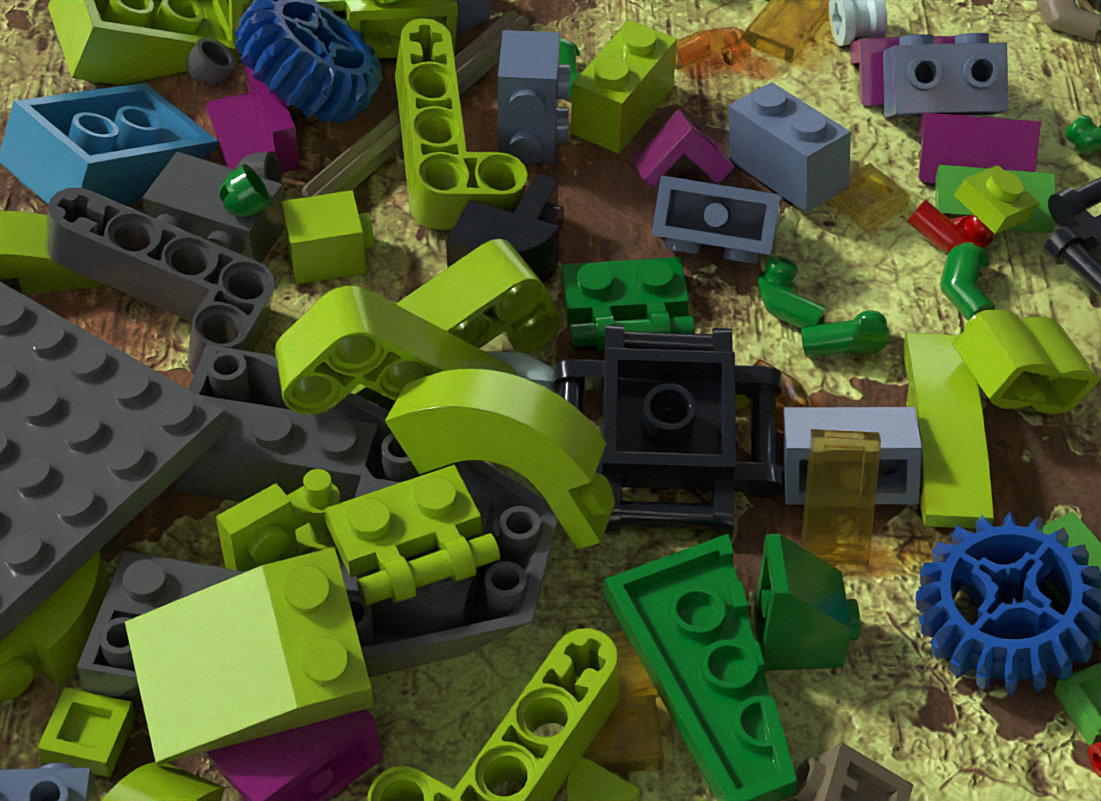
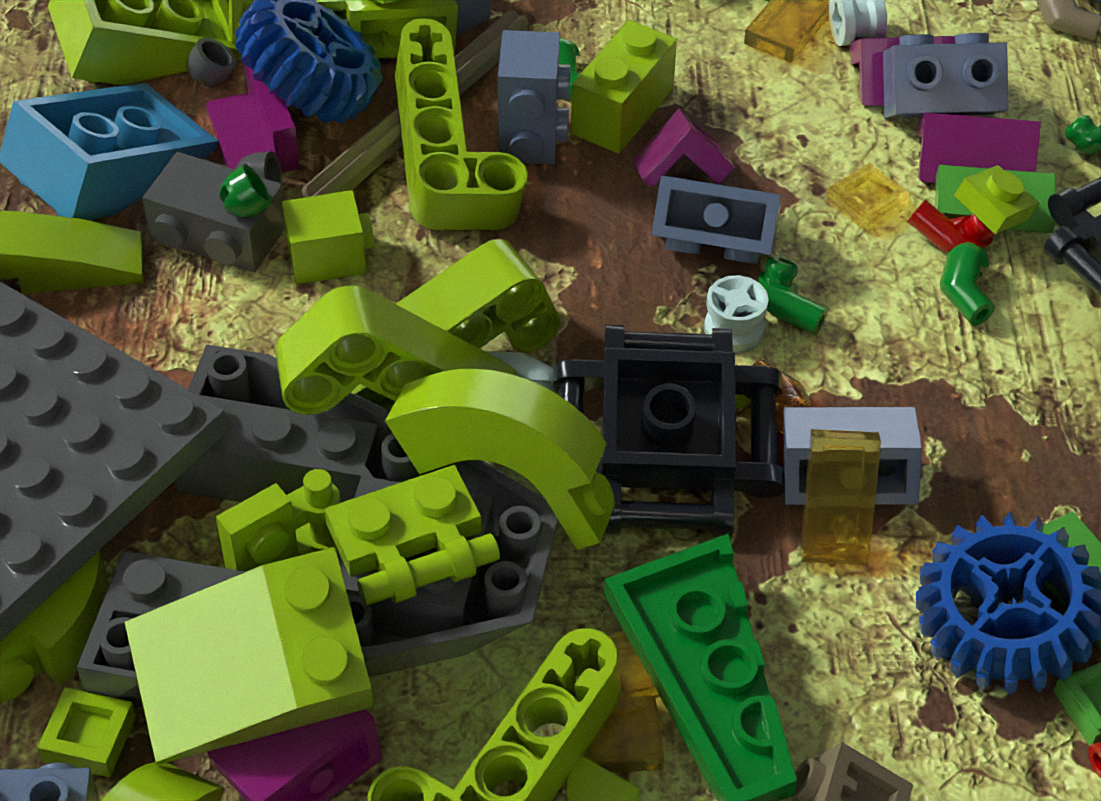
(162, 265): dark grey beam -> none
(530, 229): black brick -> none
(630, 293): green plate -> none
(711, 41): clear orange arm -> none
(740, 306): none -> light aqua wheel
(789, 146): sand blue brick -> none
(802, 609): green slope -> none
(863, 335): green arm -> none
(951, 431): lime slope -> none
(1025, 362): lime brick -> none

